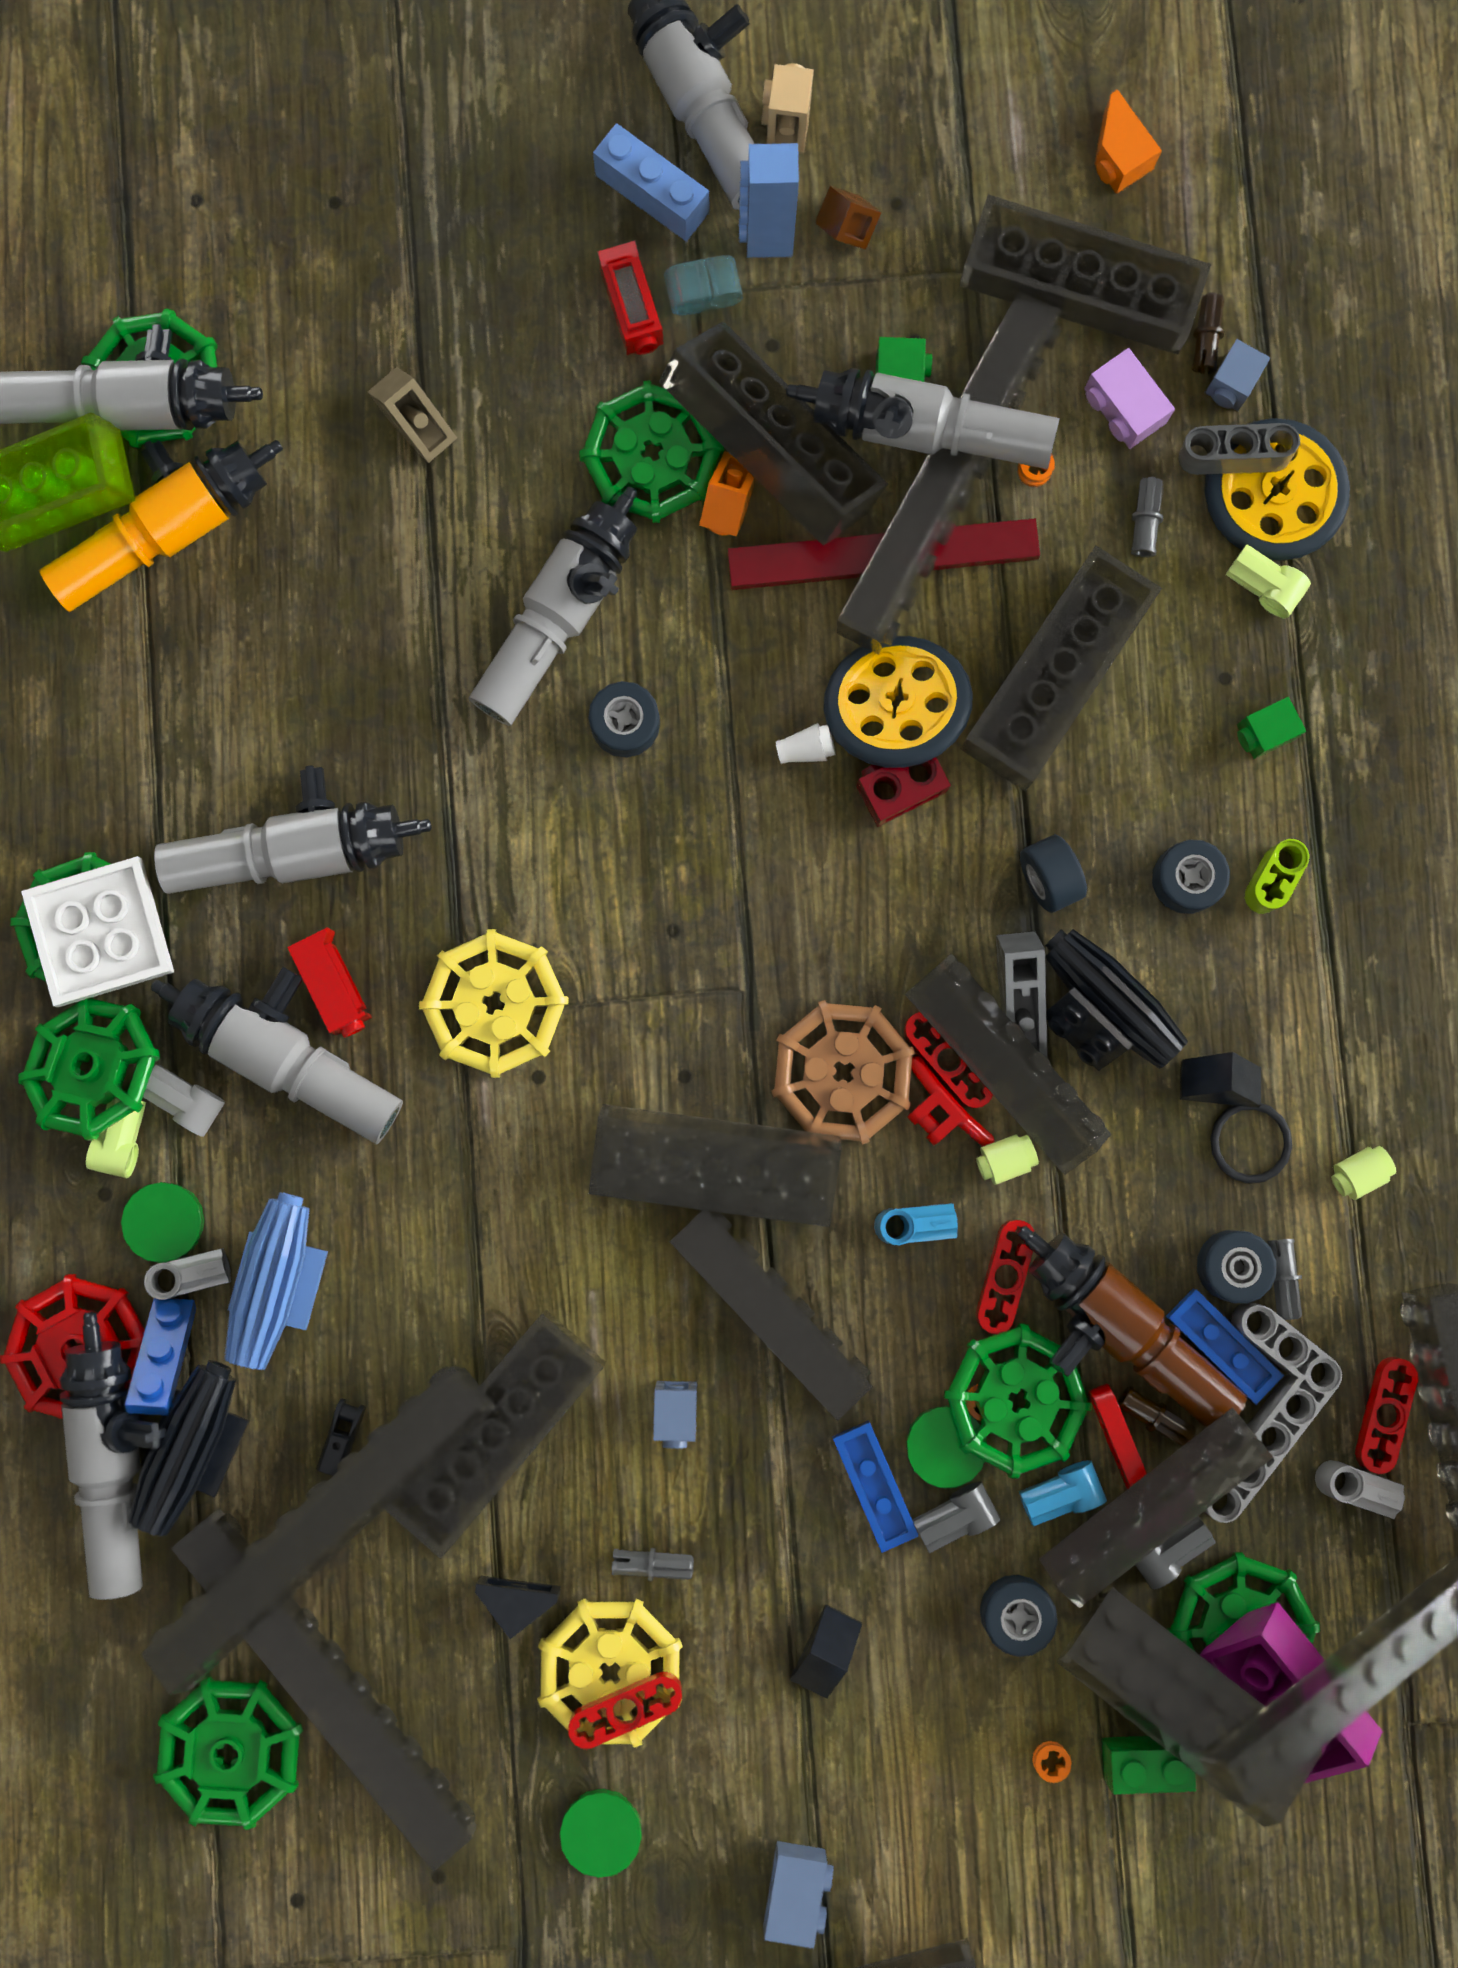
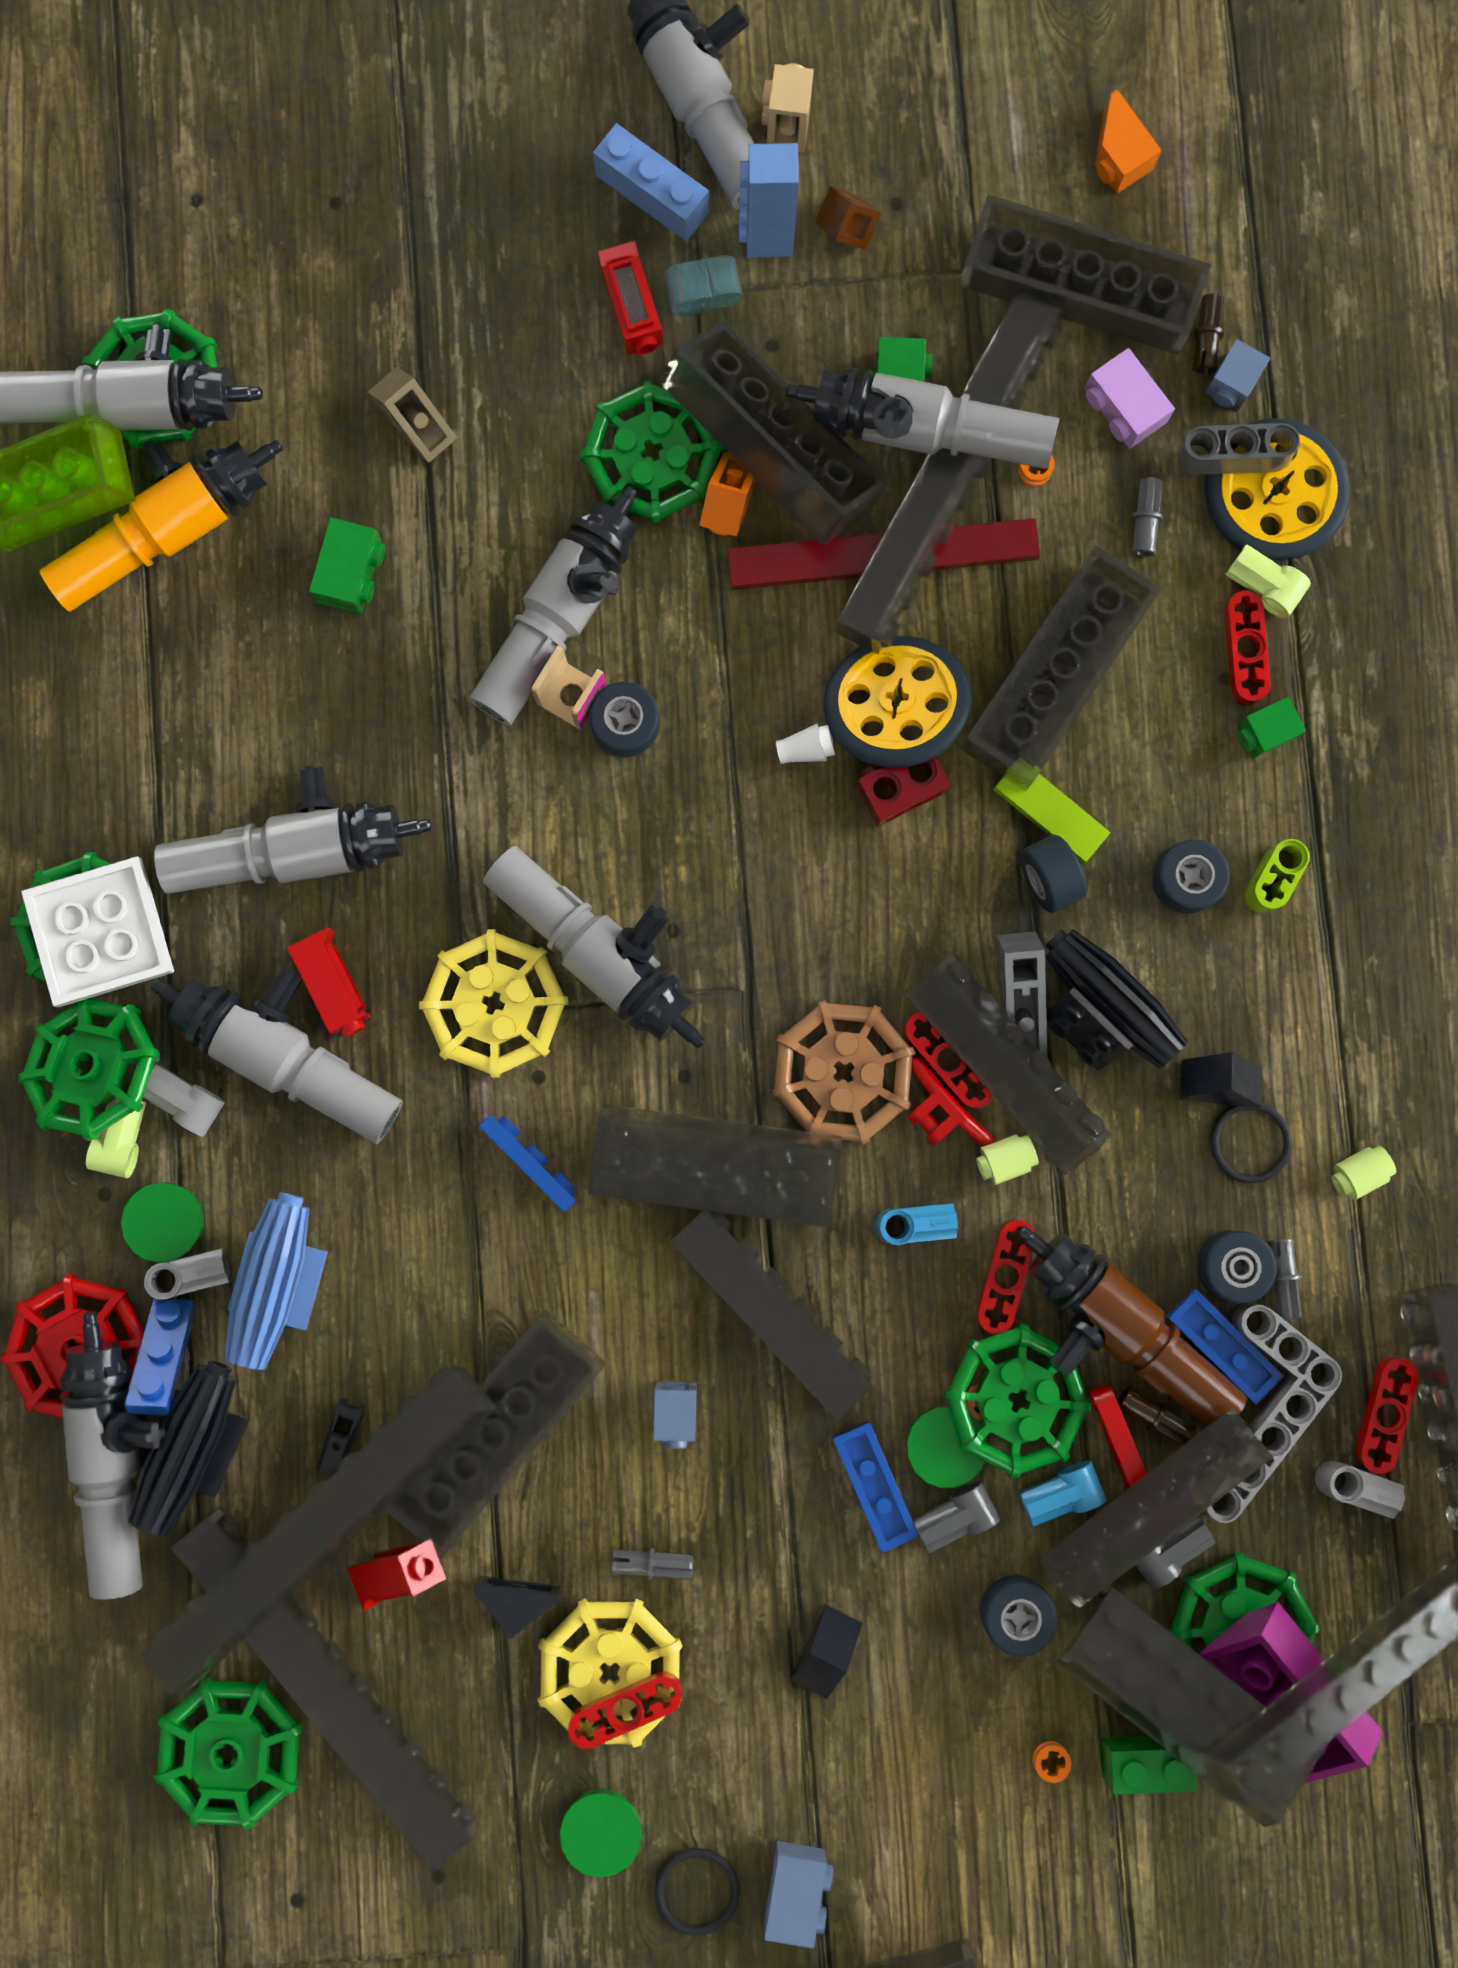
(347, 566): none -> green brick
(396, 1573): none -> red window
(530, 1160): none -> blue plate
(558, 675): none -> tan piece
(596, 950): none -> light grey piece
(735, 1891): none -> black piece
(1055, 815): none -> lime tile
(1234, 620): none -> red beam

